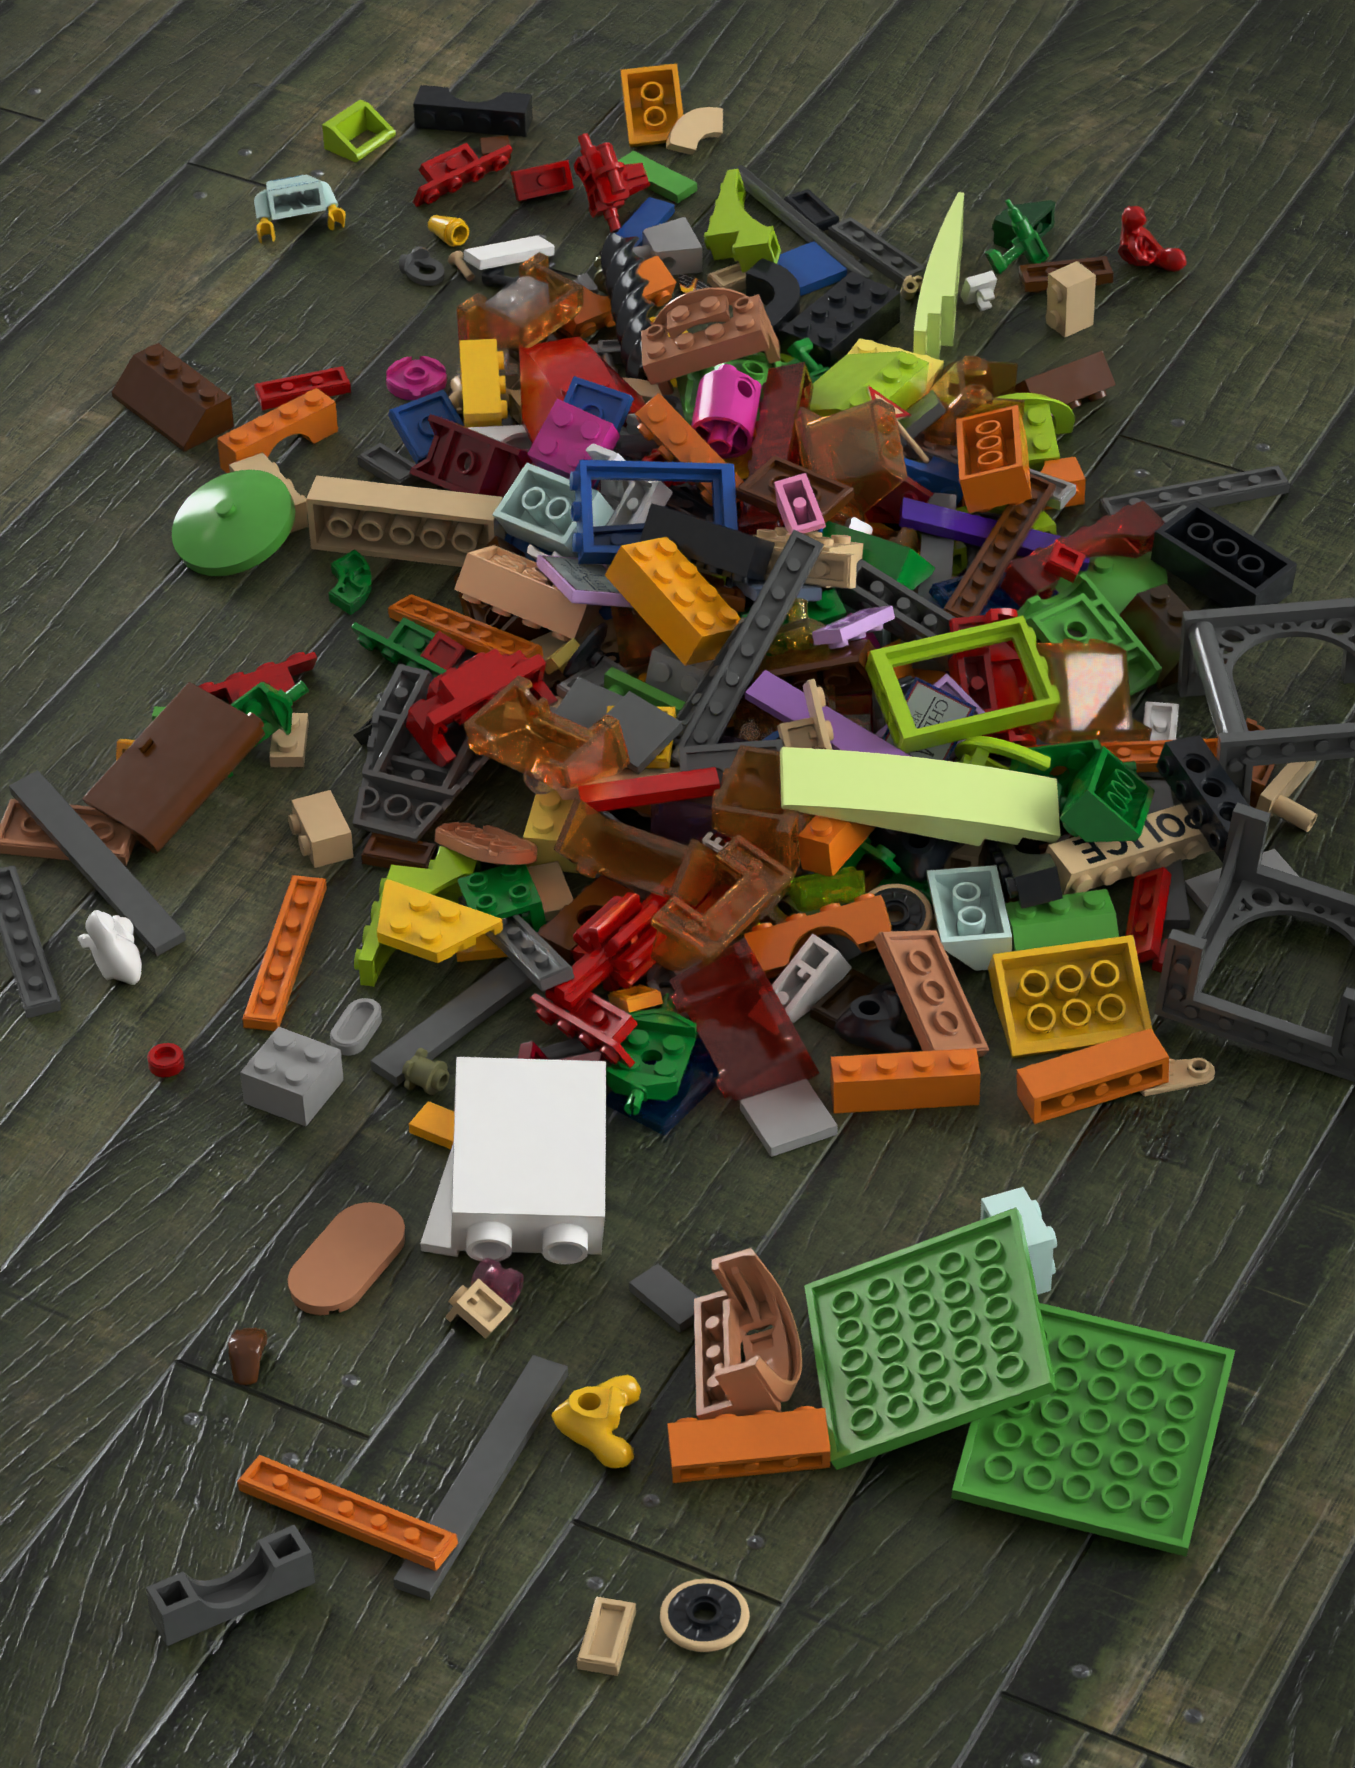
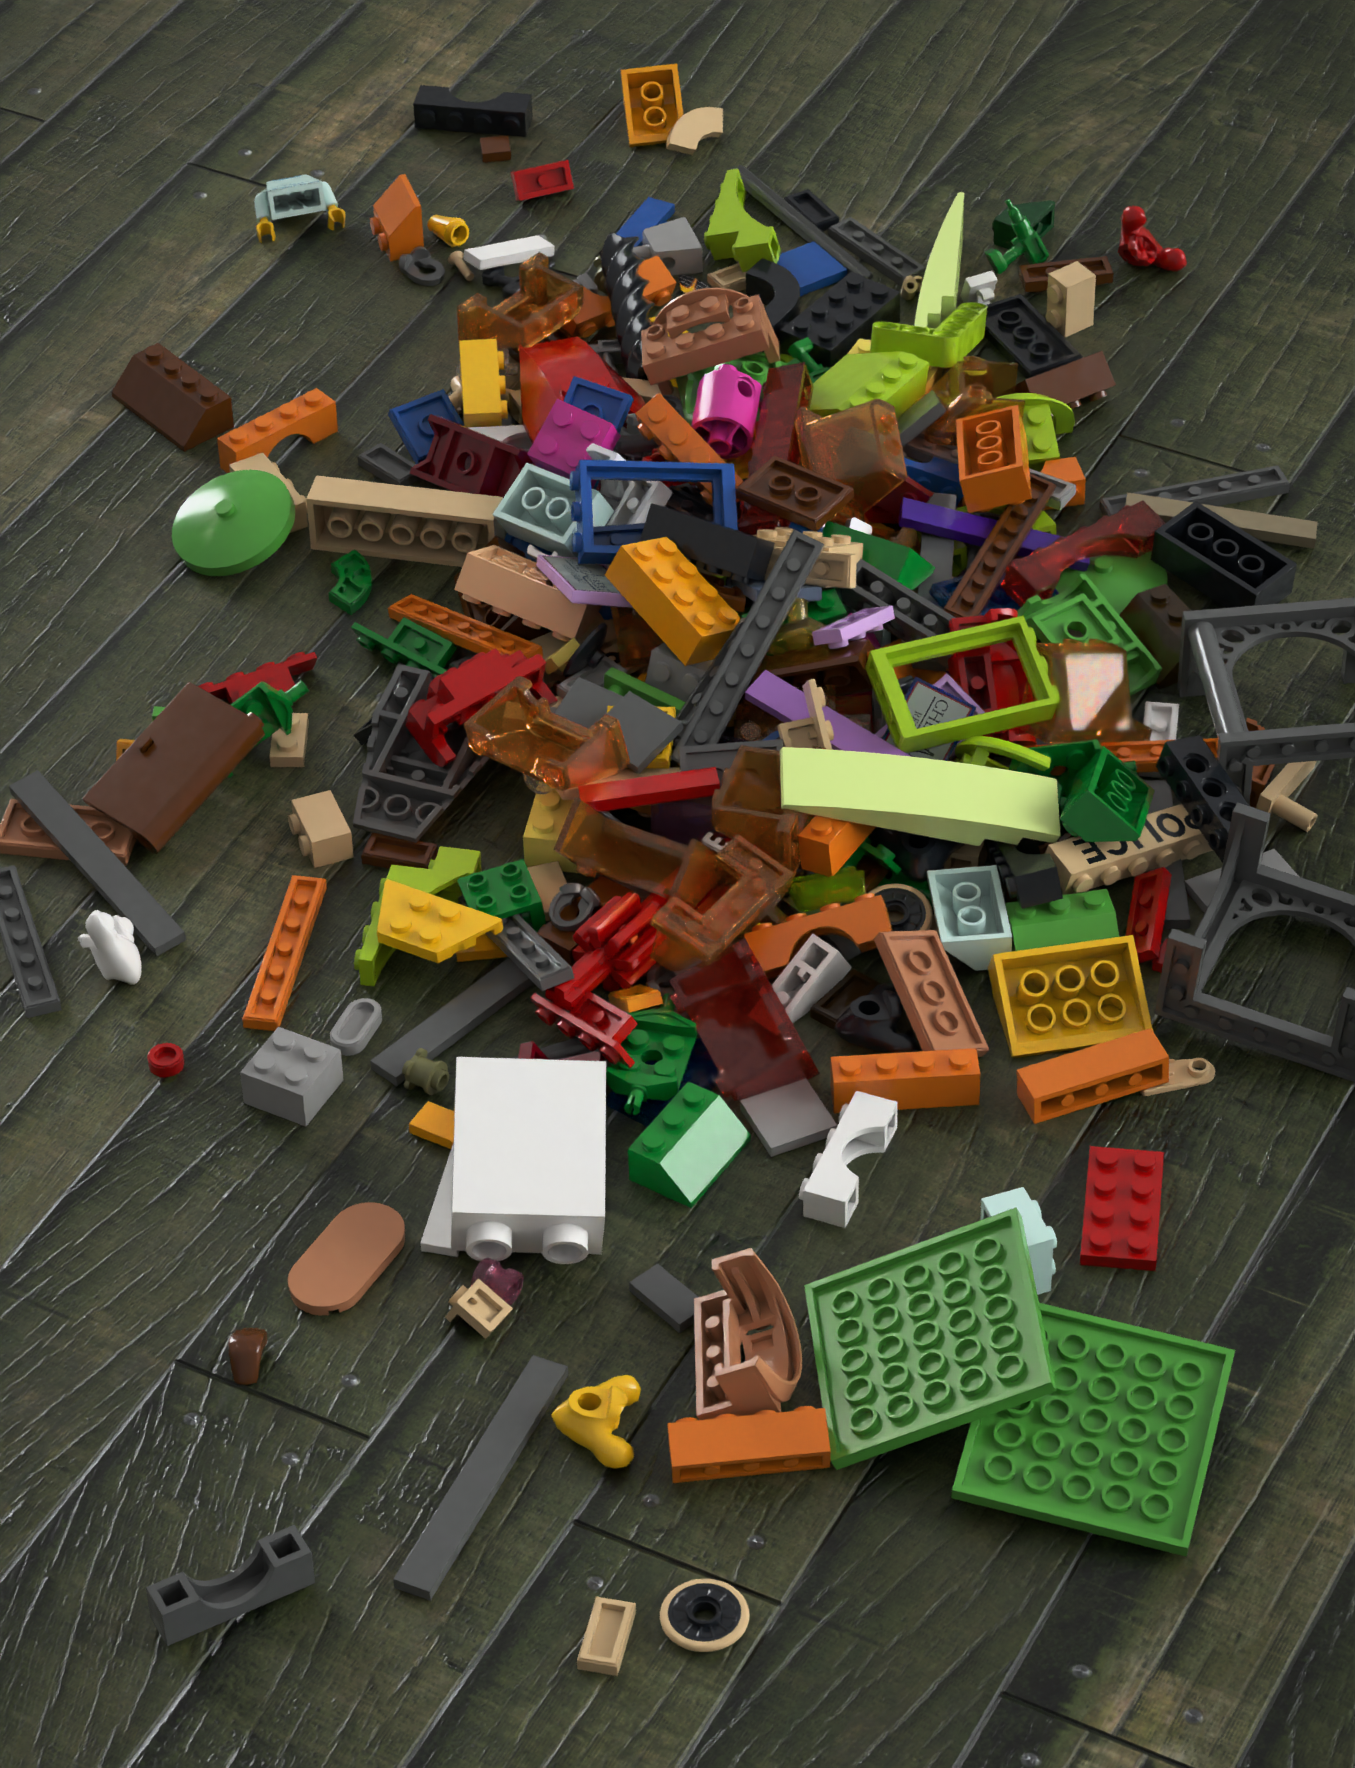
(283, 390): red tile -> none
(348, 1512): orange tile -> none
(350, 124): lime tile -> none
(398, 219): none -> orange slope
(415, 378): dark pink tile -> none
(443, 651): red tile -> none
(455, 168): red bracket -> none
(486, 844): nougat tile -> none
(521, 298): clear brick -> none
(565, 897): none -> dark grey piece
(607, 180): red piece -> none
(662, 179): bright green tile -> none
(687, 1145): none -> green slope
(798, 504): bright pink slope -> none
(863, 1128): none -> white arch
(900, 414): tan piece -> none
(938, 346): none -> lime beam
(1026, 337): none -> black tile
(1064, 561): red tile -> none
(1122, 1208): none -> red plate
(1259, 525): none -> dark tan tile

